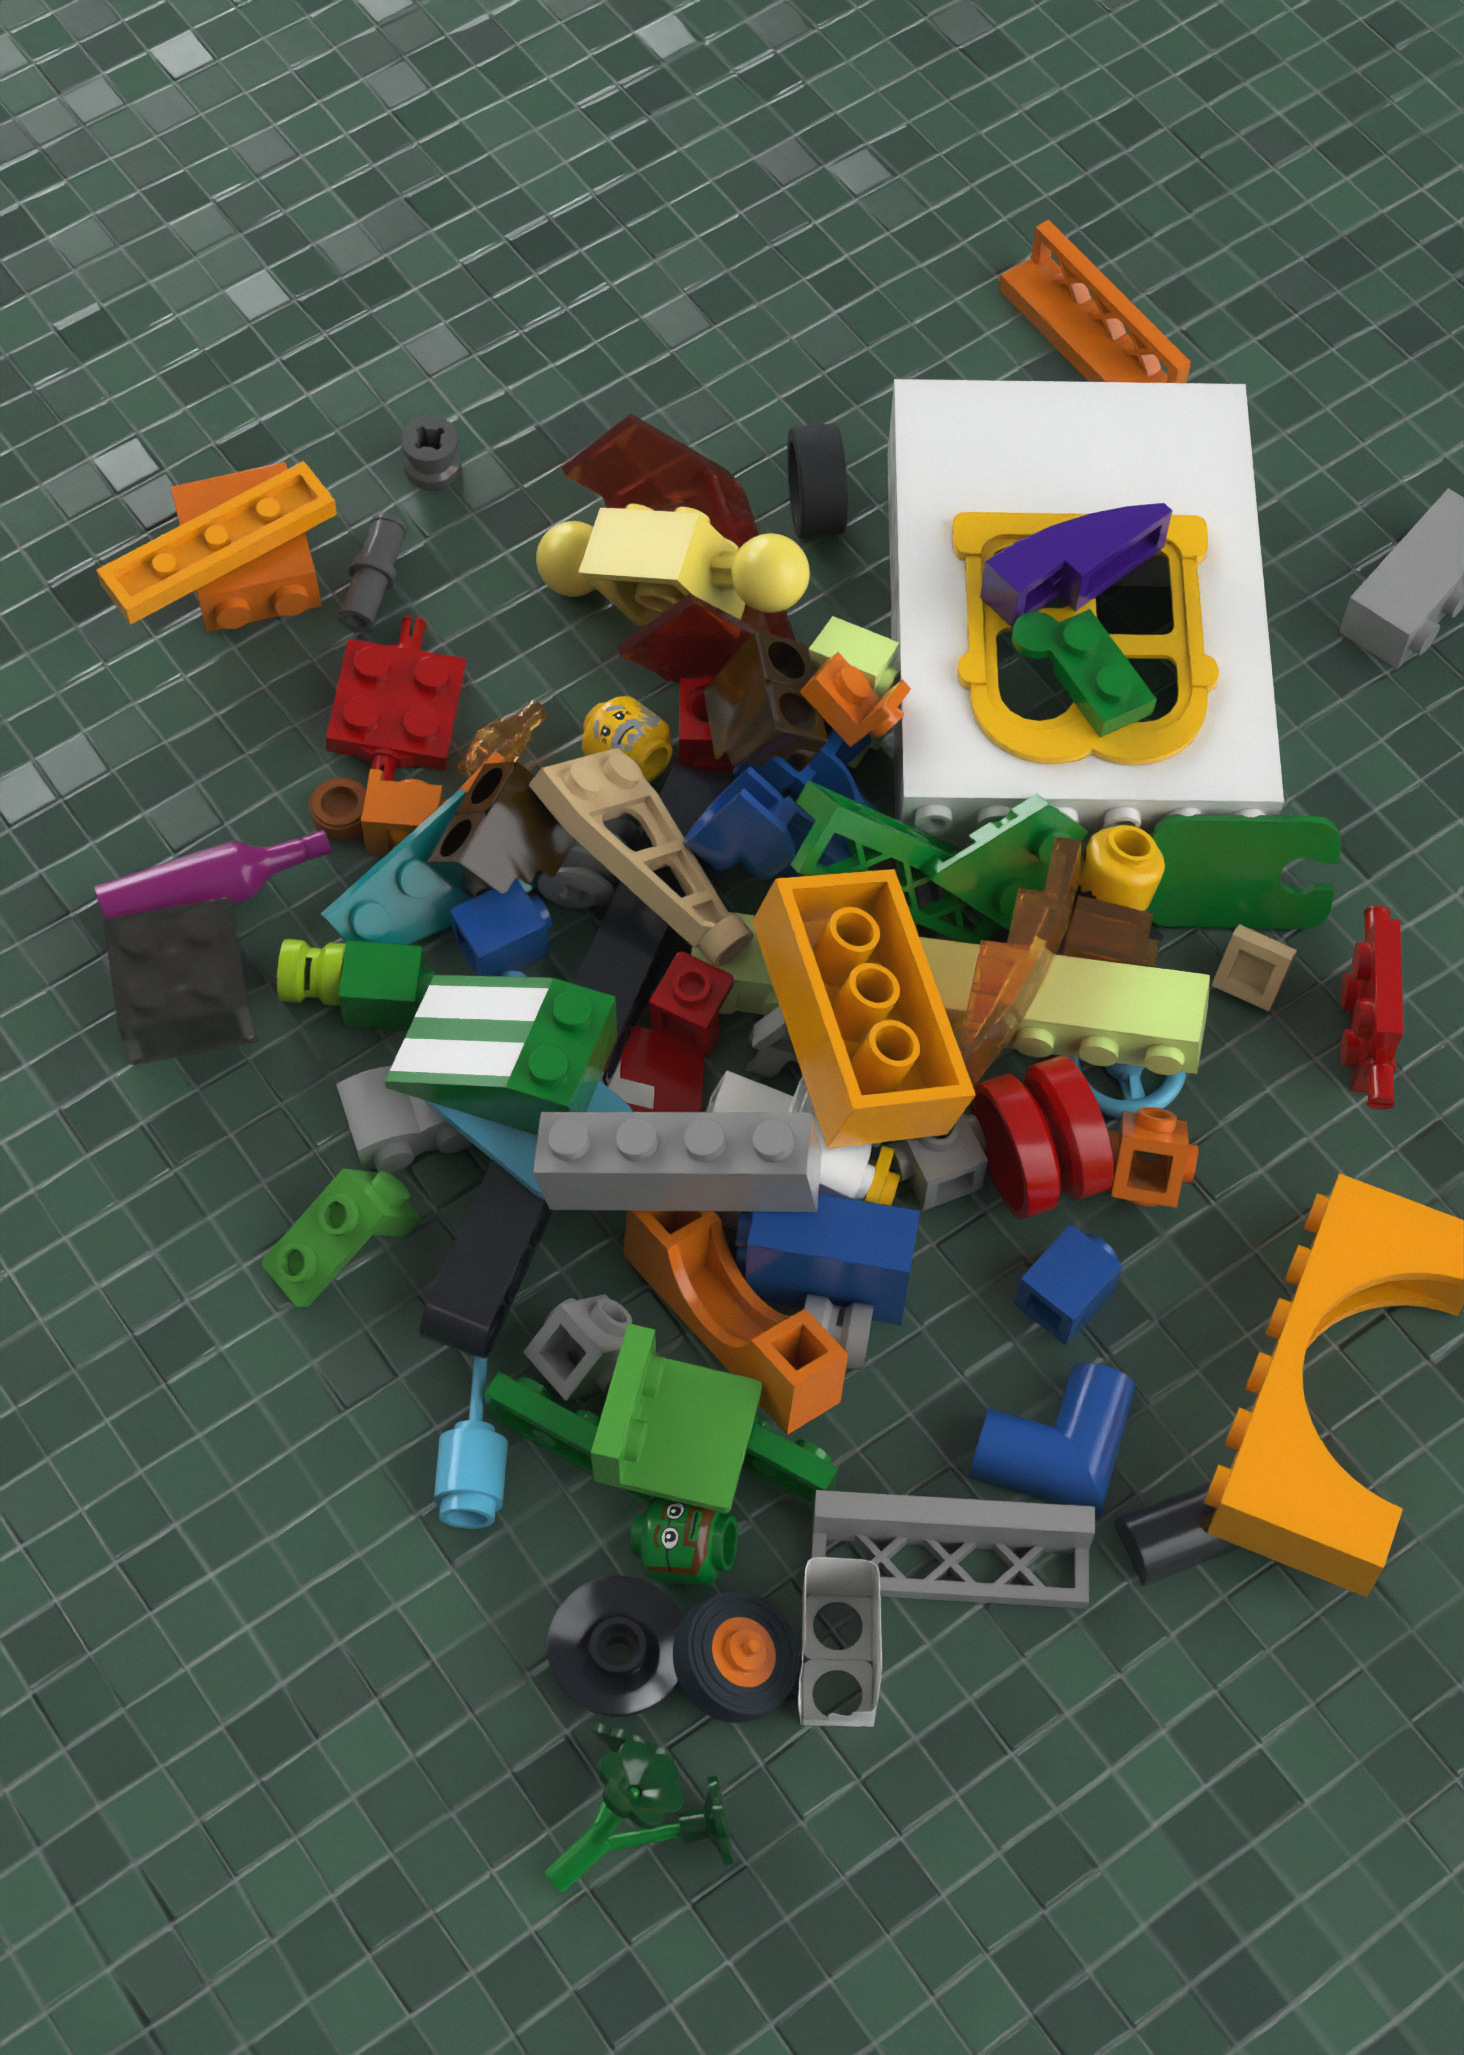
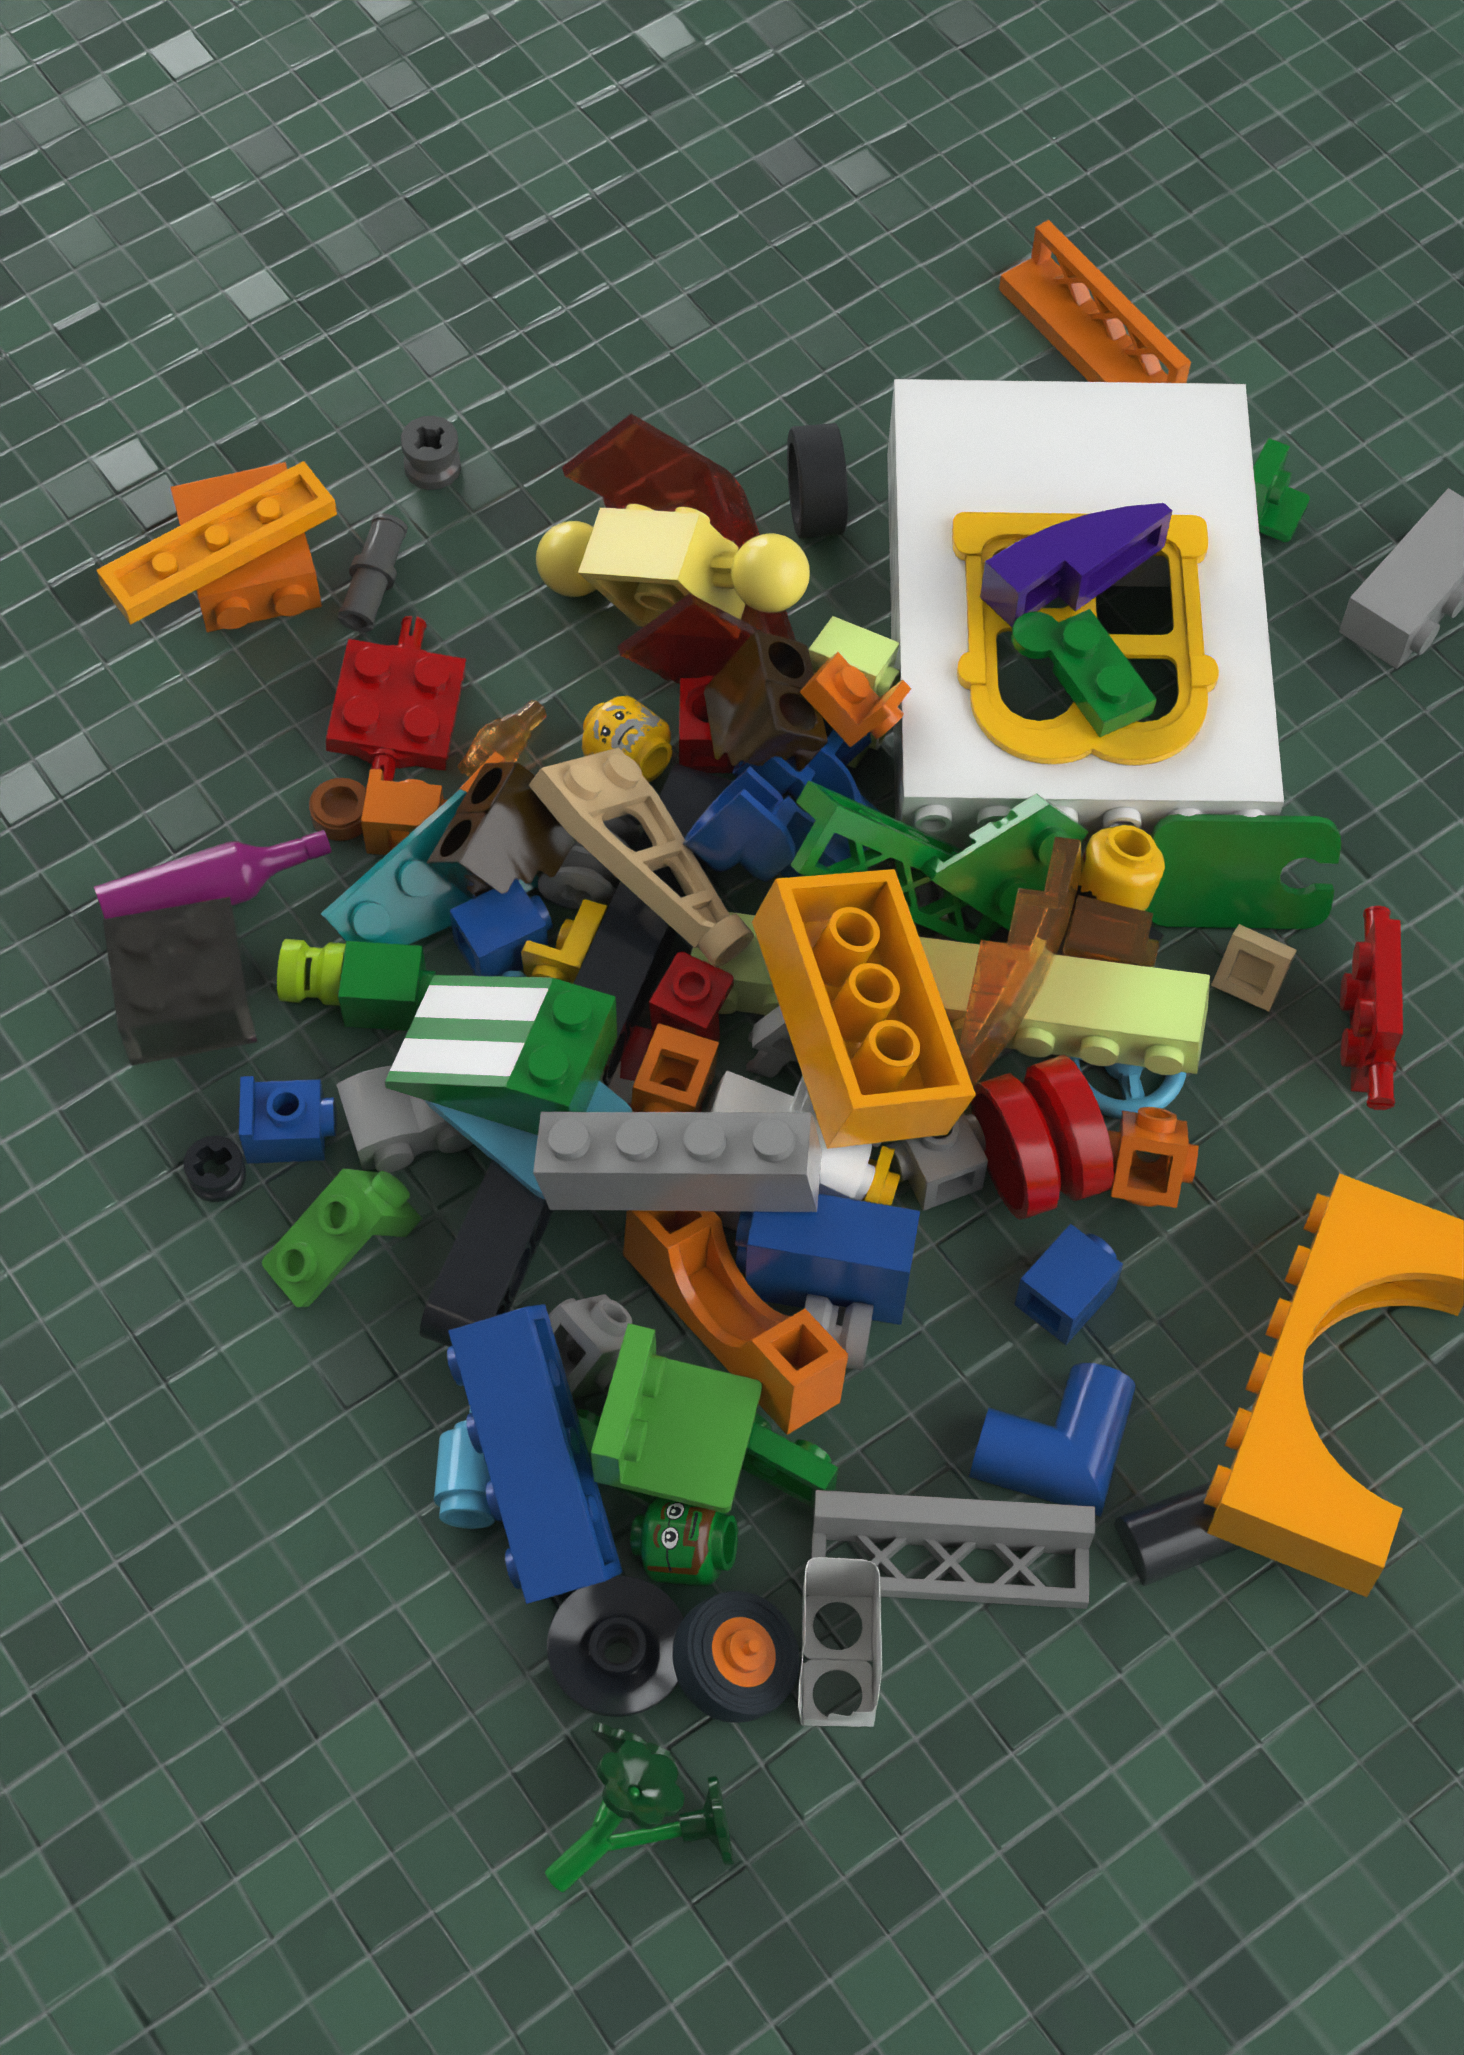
(207, 1185): none -> black bush
(285, 1120): none -> blue brick
(533, 1453): none -> blue brick
(571, 946): none -> yellow bracket
(674, 1072): none -> orange brick
(1277, 504): none -> green bracket

